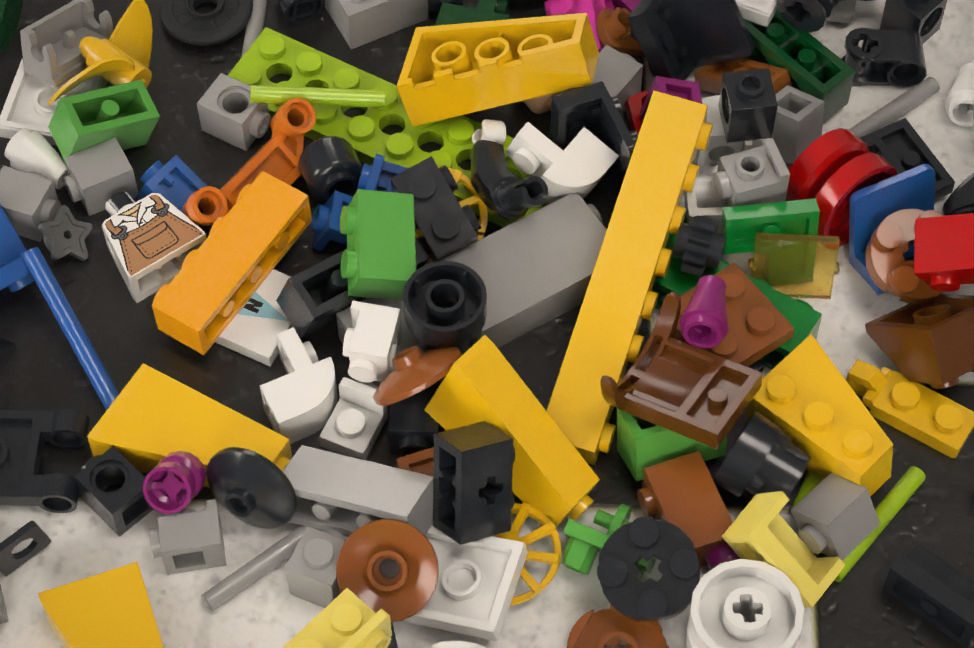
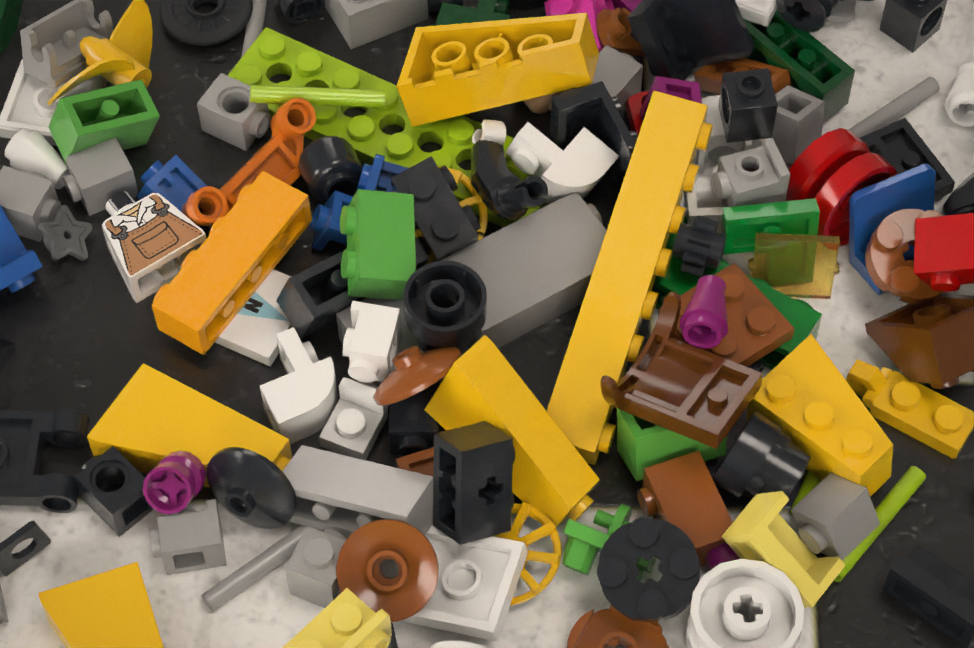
(71, 326): blue bar -> none
(886, 56): black piece -> none

